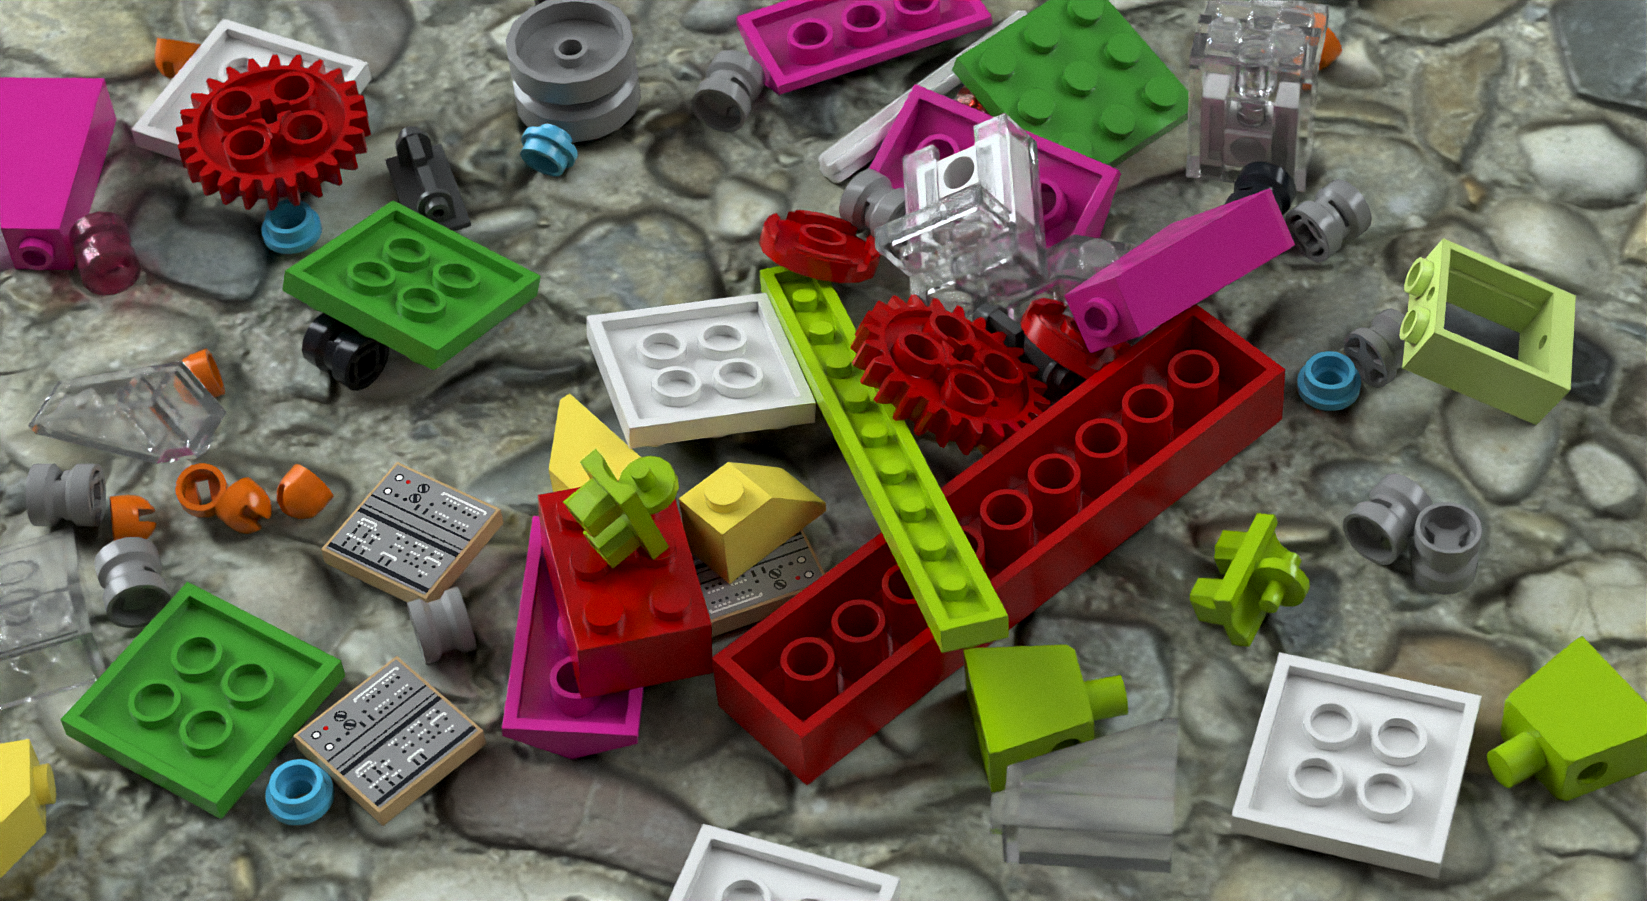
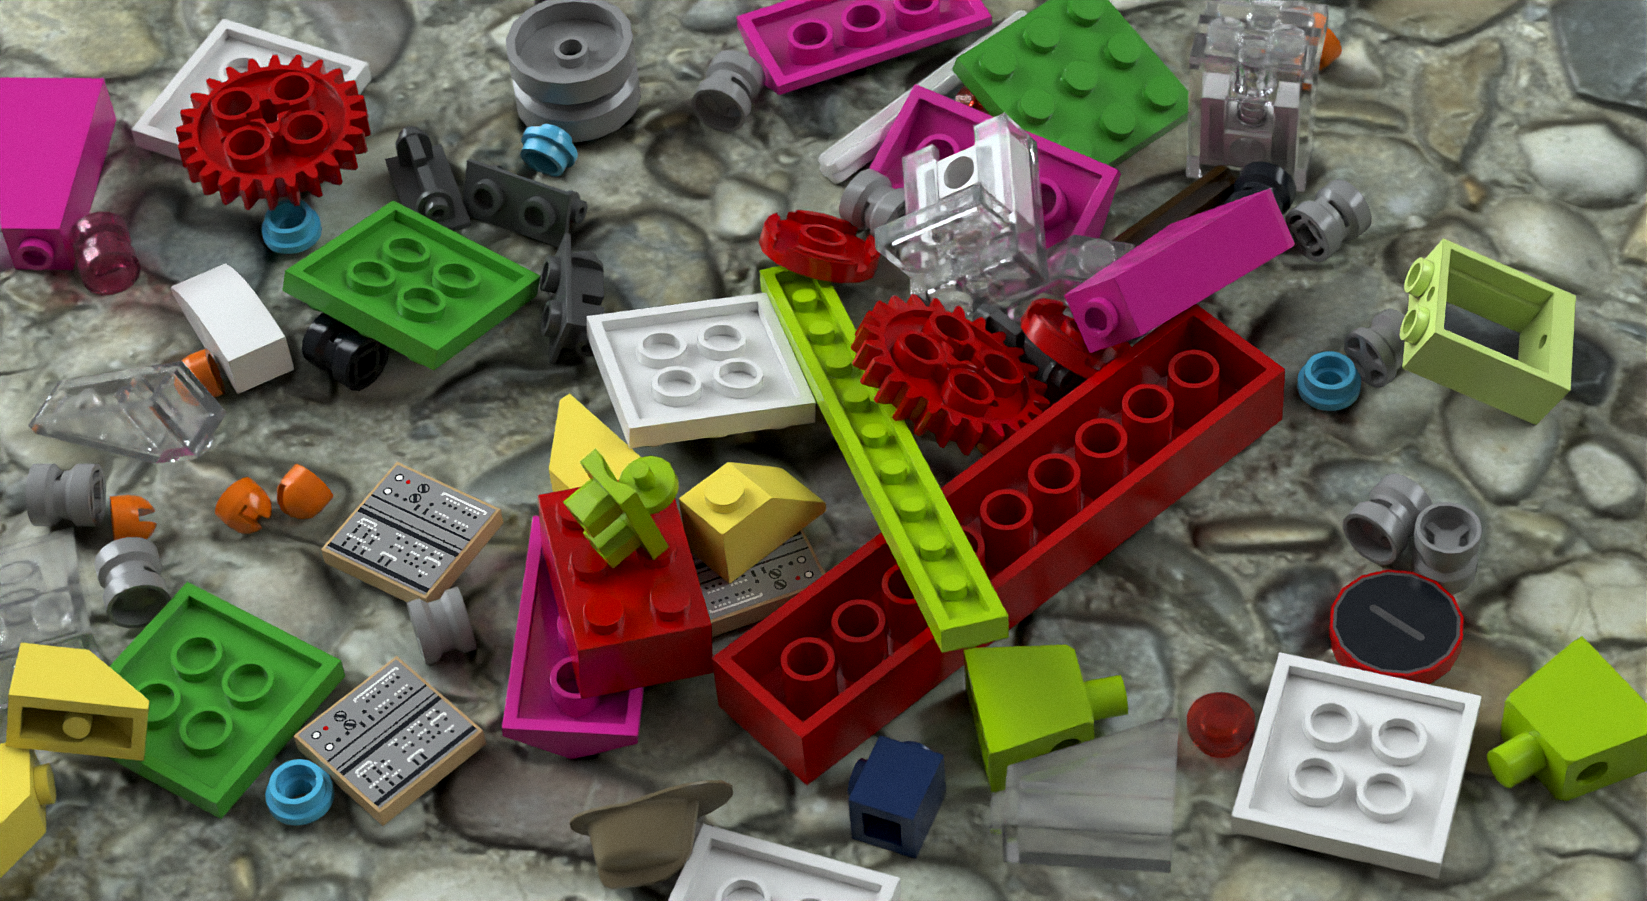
(74, 705): none -> light yellow slope
(173, 55): orange hinge -> none
(188, 492): orange hinge -> none
(234, 327): none -> white slope
(520, 203): none -> dark grey hinge
(569, 282): none -> dark grey hinge
(649, 835): none -> dark tan piece
(896, 795): none -> dark blue brick
(1196, 198): none -> dark brown axle
(1220, 724): none -> clear red plate
(1256, 581): lime hips -> none
(1396, 626): none -> black tile

